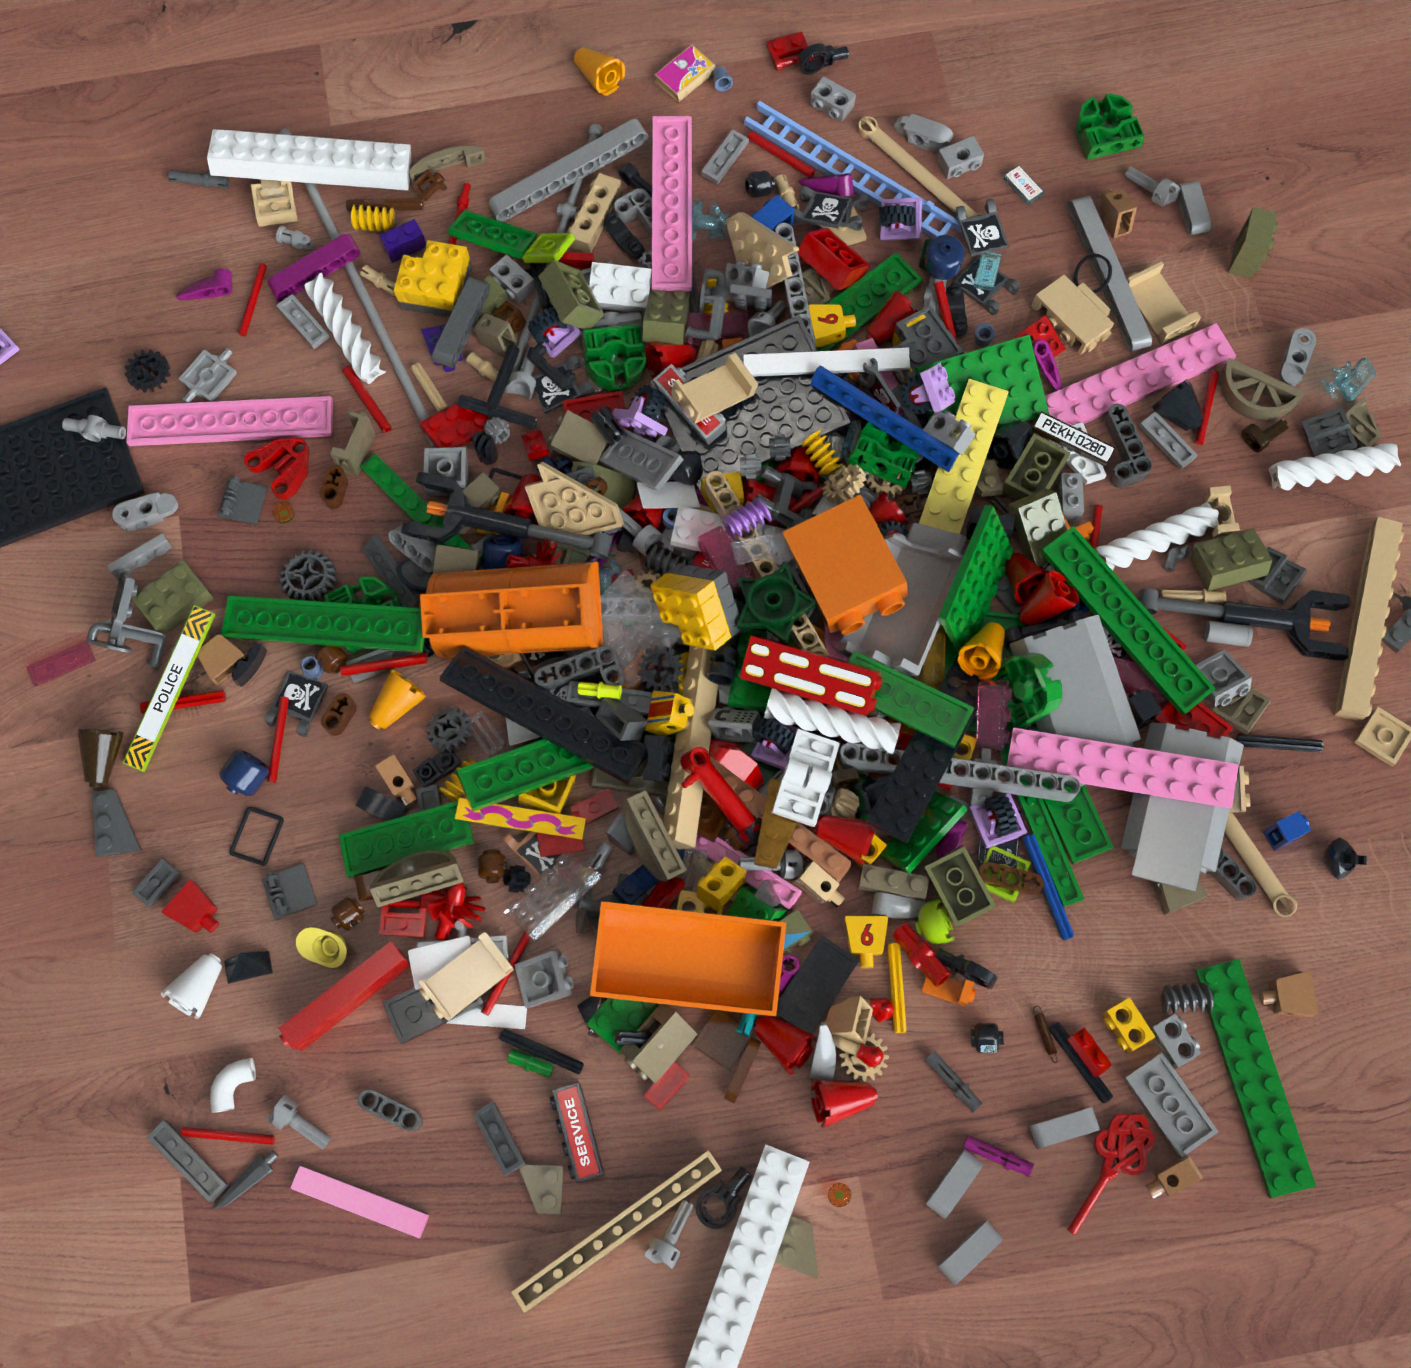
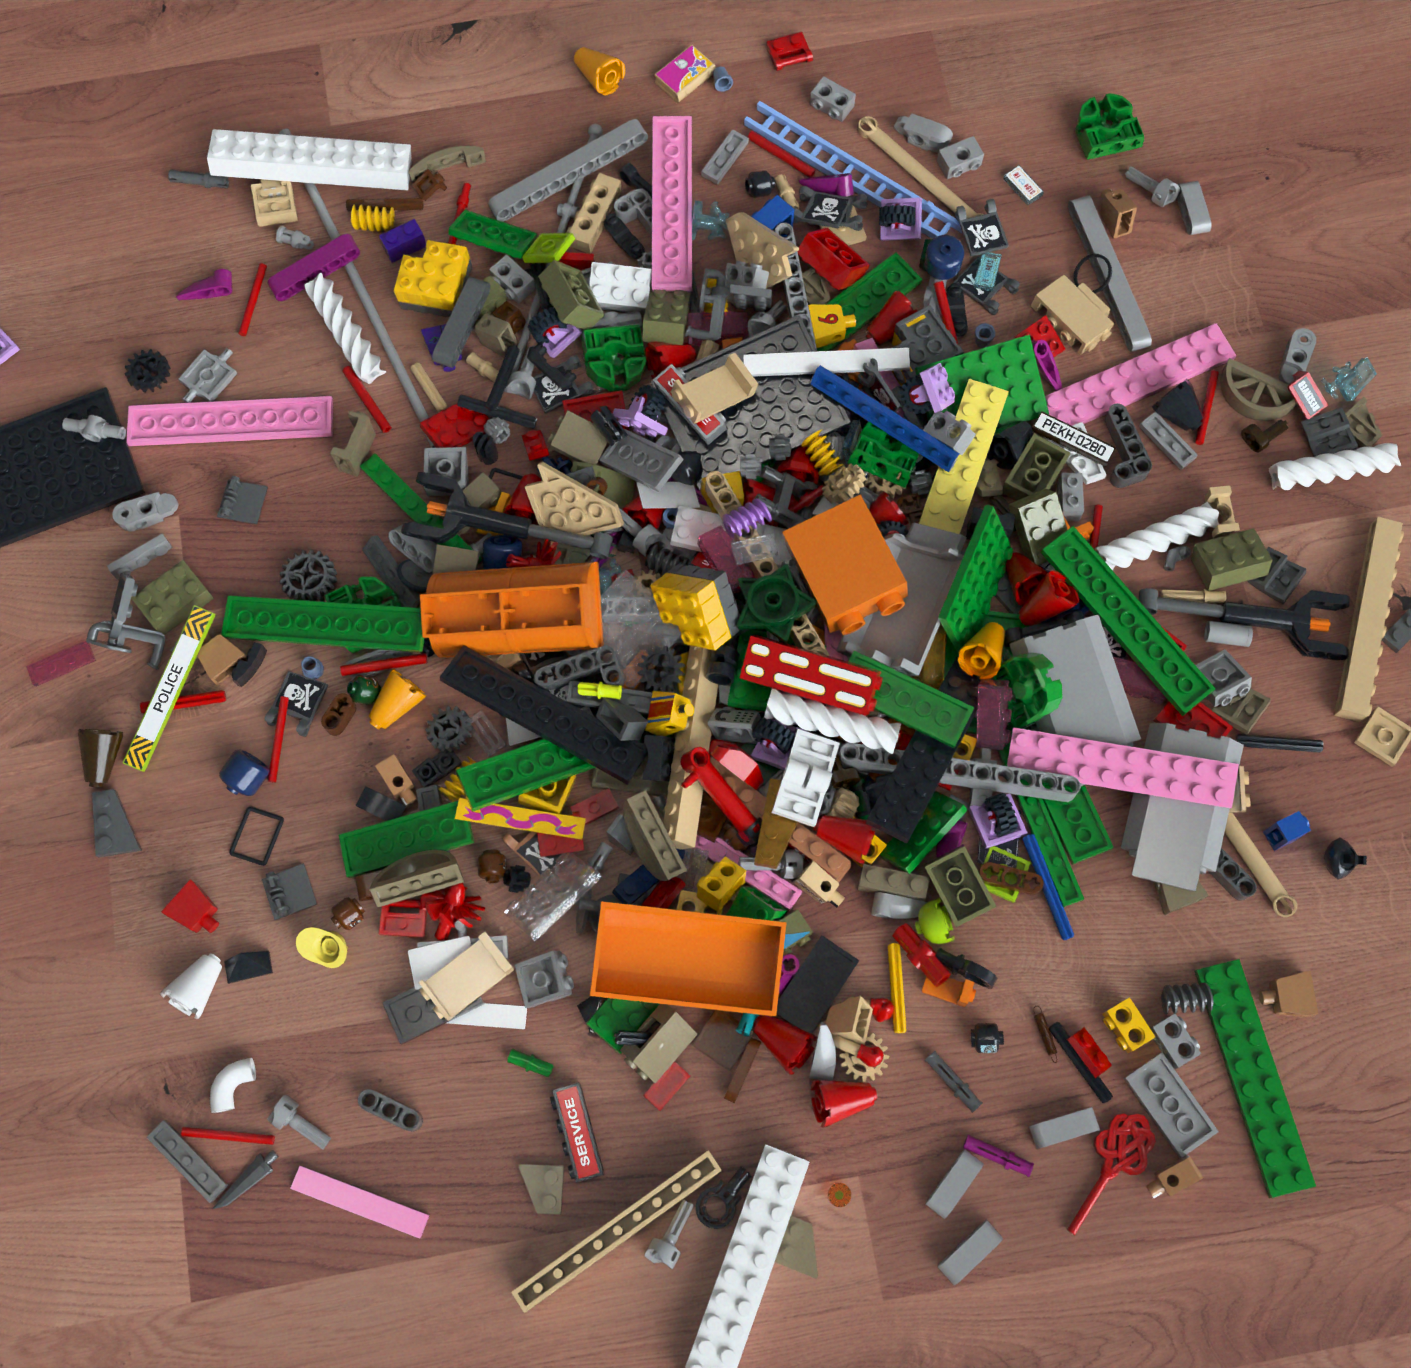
(156, 883): dark grey plate -> none
(283, 512): clear orange tile -> none
(289, 464): red connector -> none
(303, 321): light grey plate -> none
(330, 658): reddish brown head -> none
(336, 487): reddish brown beam -> none
(344, 997): red brick -> none
(363, 689): none -> dark green head
(378, 279): tan pin -> none
(494, 995): red bar -> none
(499, 1138): dark grey plate -> none
(541, 1051): black axle -> none
(767, 894): flat silver slope -> none
(823, 57): black pin -> none
(866, 937): yellow torso -> none
(1143, 708): black brick -> none
(1160, 304): tan panel -> none
(1253, 243): olive brick -> none
(1306, 394): none -> panel

